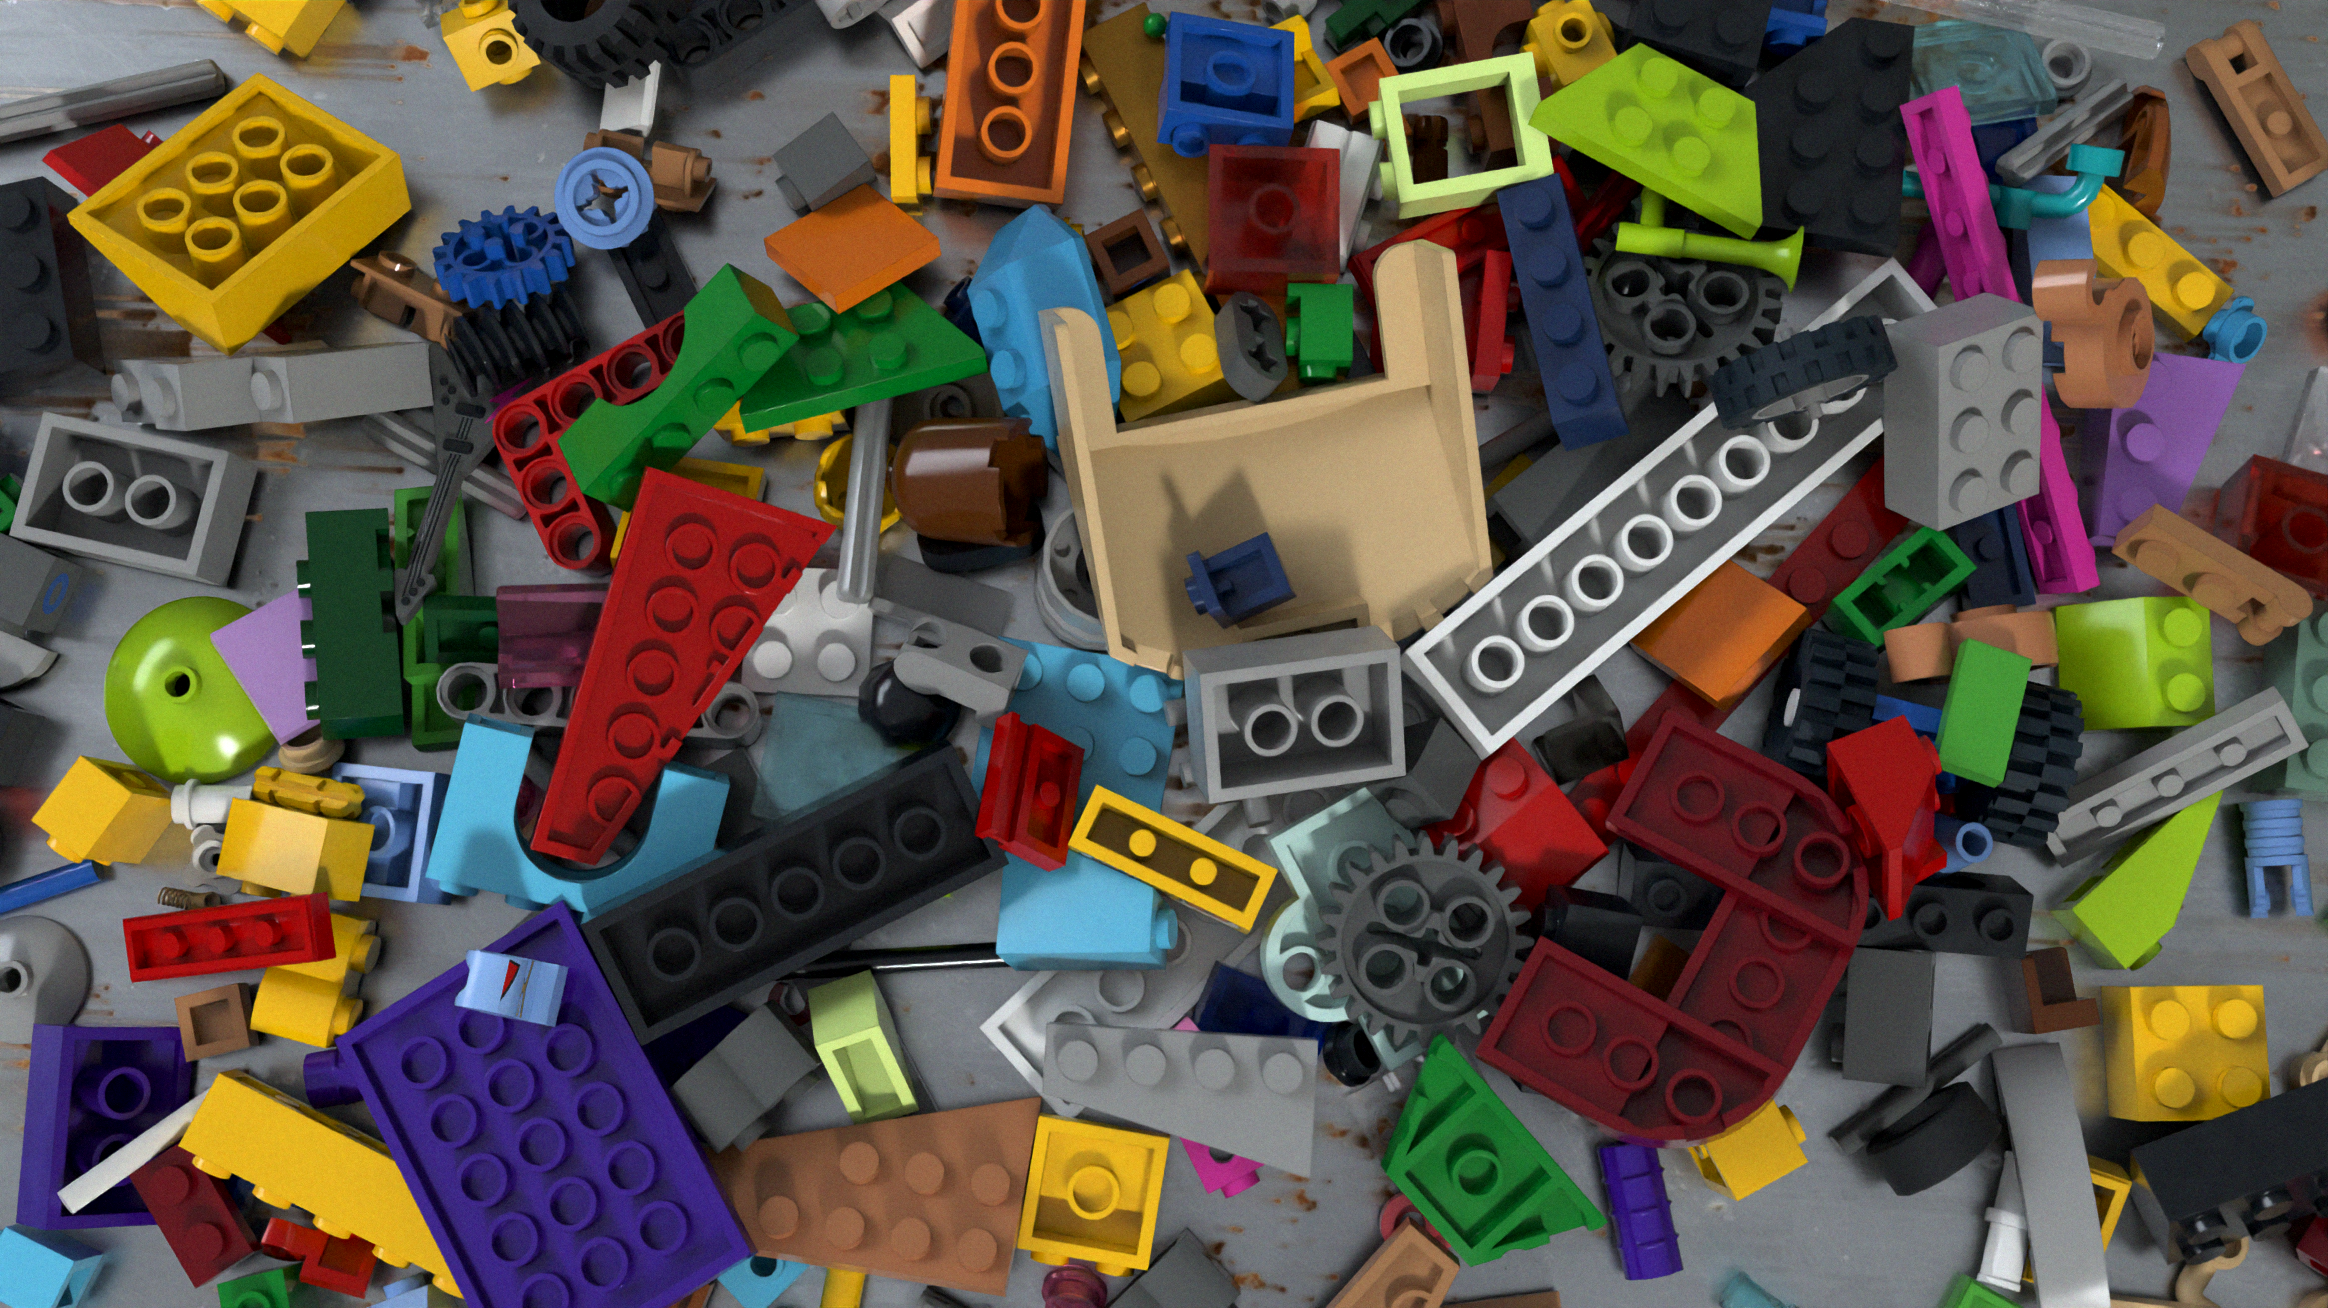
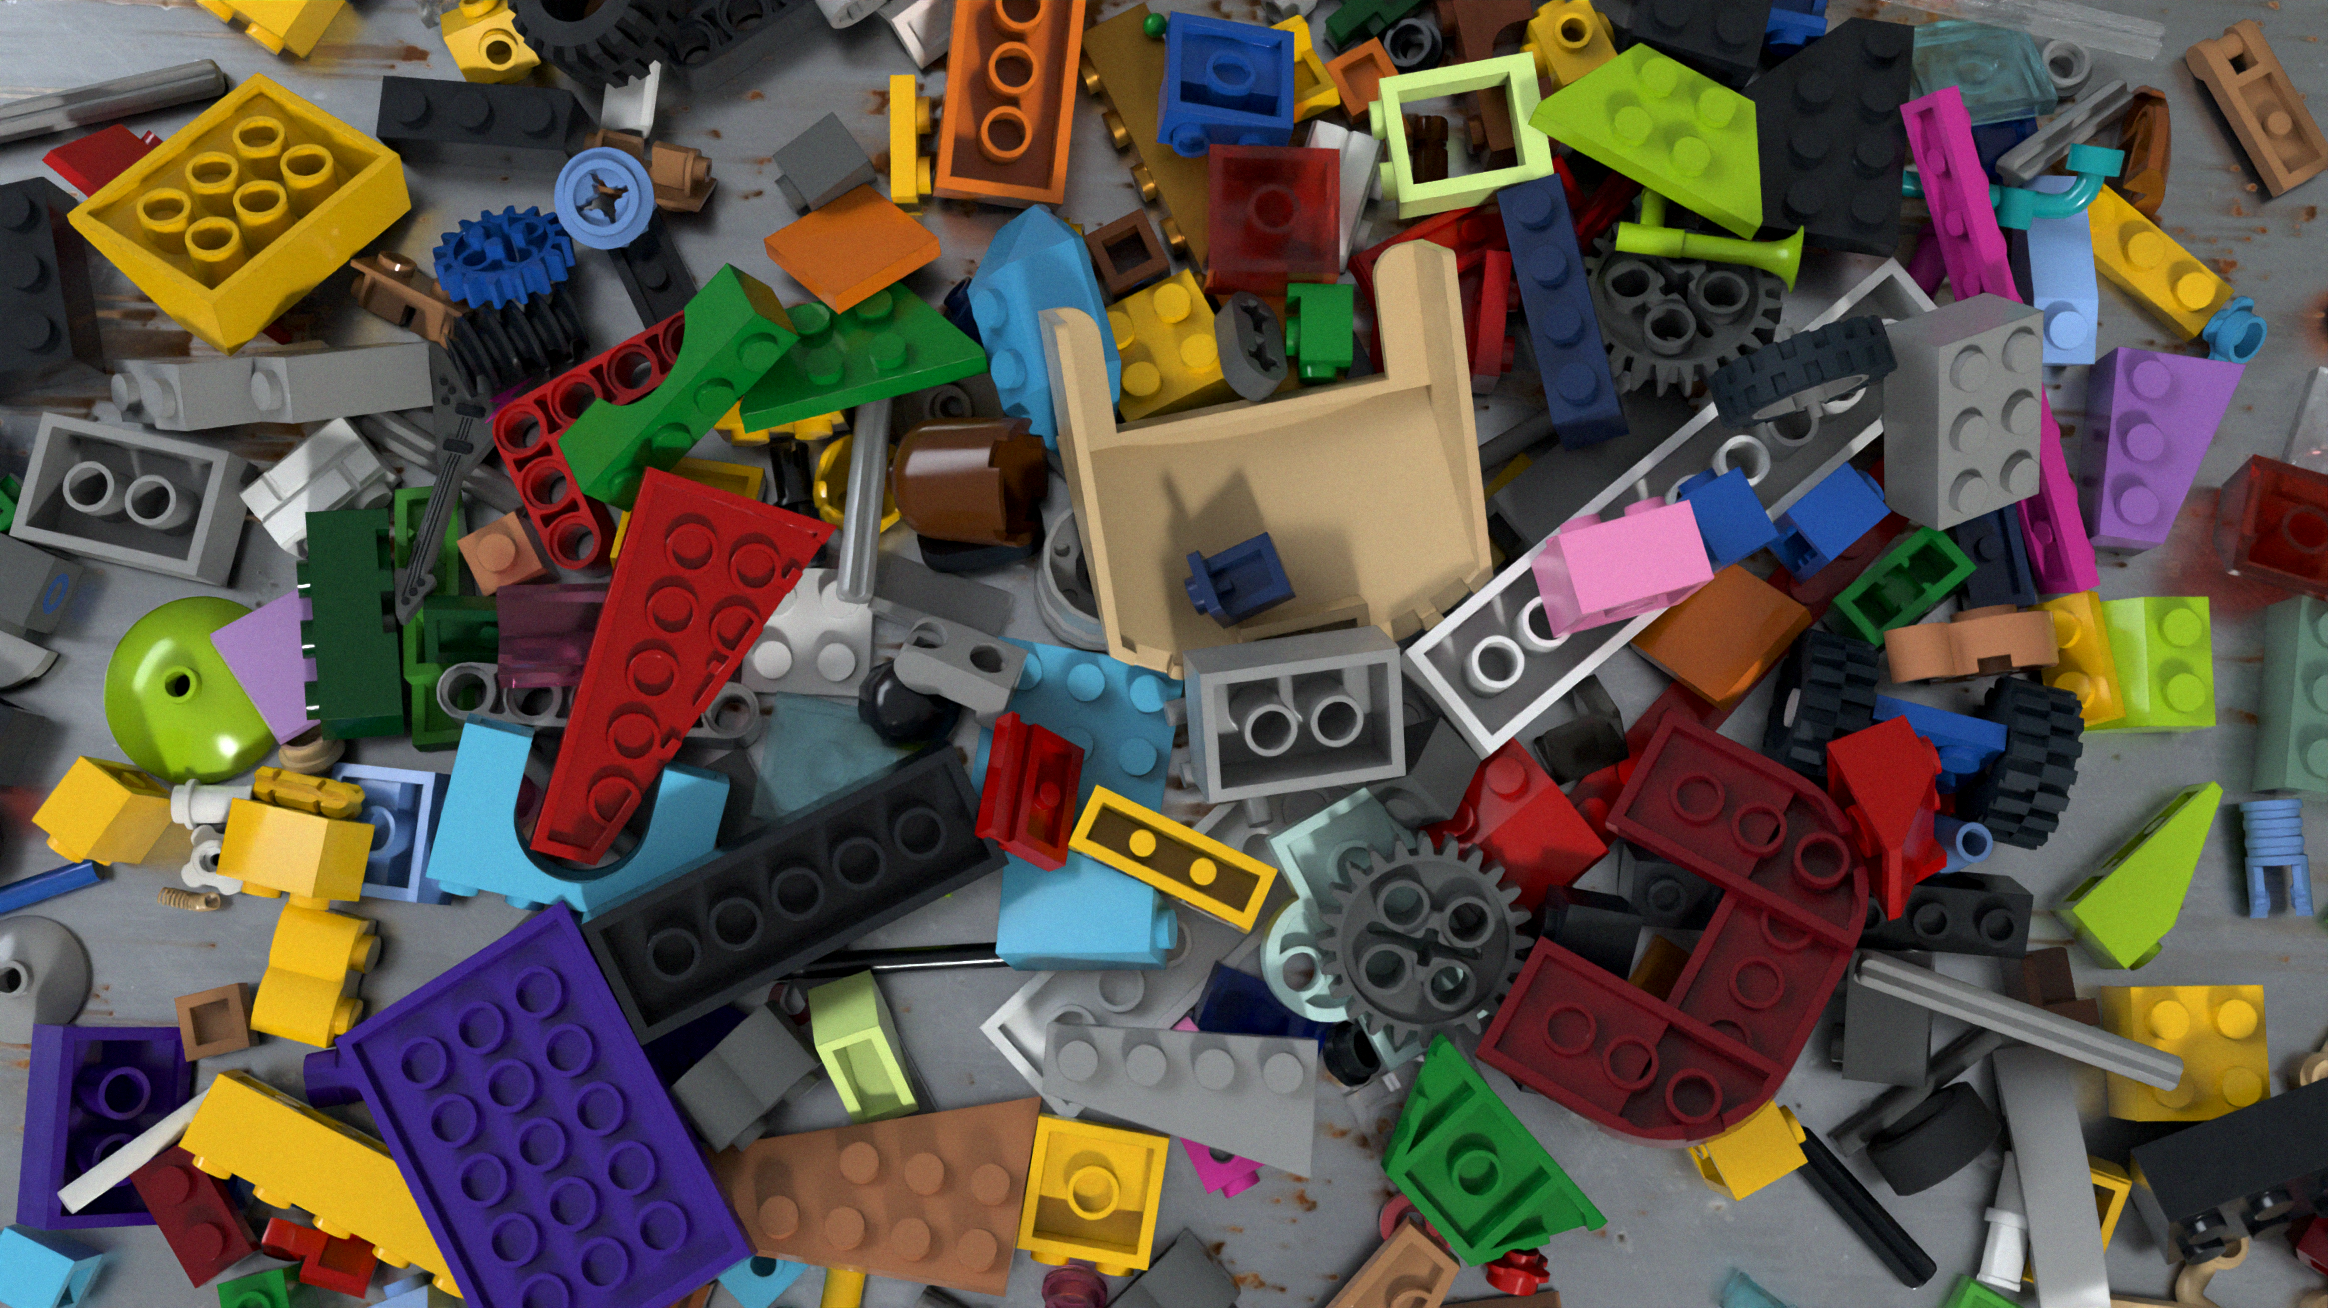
(230, 937): red tile -> none
(324, 473): none -> white brick
(481, 124): none -> black brick
(508, 554): none -> nougat brick
(513, 987): light blue leg -> none
(795, 485): none -> black axle
(1518, 1271): none -> red plate
(1621, 566): none -> bright pink brick
(1640, 1210): dark purple axle -> none
(1727, 516): none -> blue brick
(1827, 521): none -> blue brick
(1865, 1214): none -> black axle
(1981, 712): bright green tile -> none
(2018, 1020): none -> light grey axle
(2084, 656): none -> yellow plate
(2103, 331): nougat piece -> none
(2175, 775): light grey plate -> none
(2213, 574): medium nougat plate -> none

